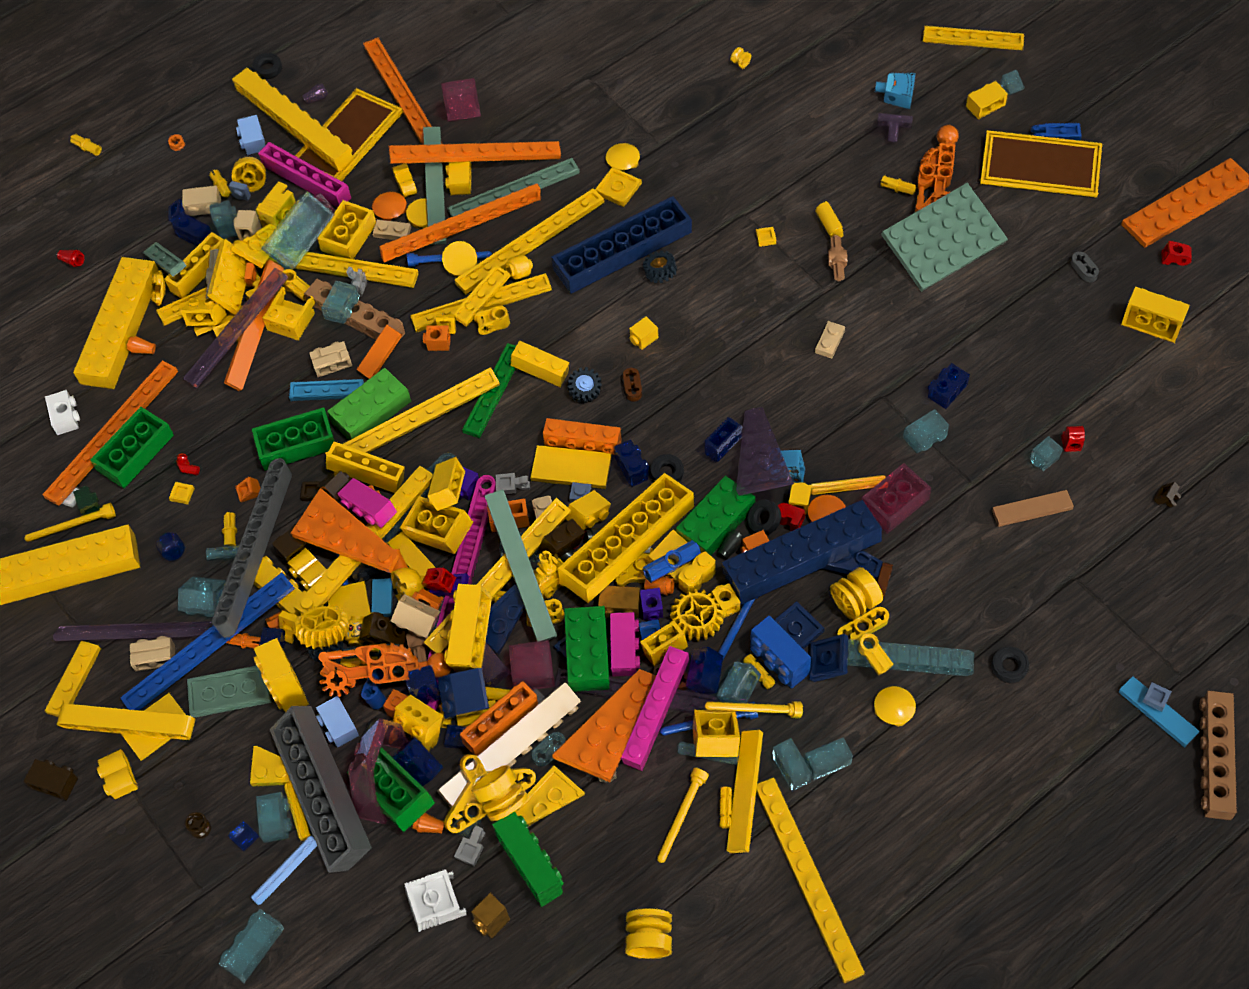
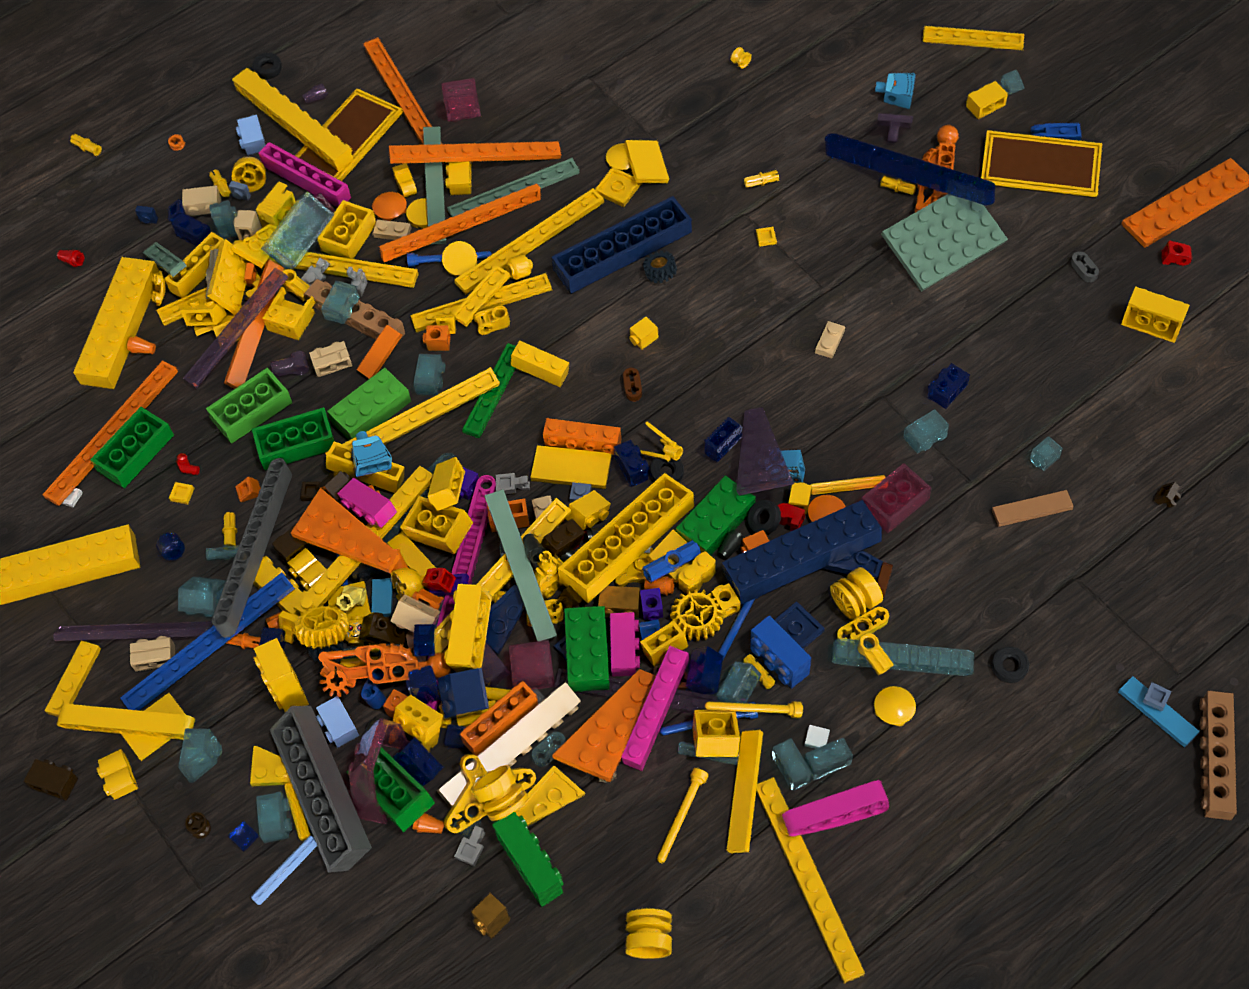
(62, 412): white brick -> none
(86, 500): clear green brick -> none
(106, 511): yellow piece -> none
(146, 214): none -> dark blue plate
(198, 753): none -> clear light blue slope
(226, 691): sand green tile -> none
(249, 405): none -> bright green brick
(251, 945): clear light blue brick -> none
(296, 364): none -> clear purple piece
(316, 272): none -> light grey plate
(323, 389): dark azure tile -> none
(350, 597): none -> light yellow piece
(369, 455): none -> dark azure torso
(424, 640): none -> clear blue brick
(428, 374): none -> clear light blue brick
(433, 900): white piece -> none
(533, 548): none -> pearl dark grey cone
(569, 598): none -> dark brown tile
(584, 385): black wheel -> none
(646, 161): none -> yellow tile
(671, 449): none -> yellow plant
(725, 807): yellow axle -> none
(761, 179): none -> yellow axle
(816, 737): none -> white tile
(829, 219): yellow brick -> none
(829, 658): dark blue tile -> none
(837, 258): medium nougat axle -> none
(837, 809): none -> dark pink beam
(910, 169): none -> clear blue beam
(1071, 436): red leg -> none

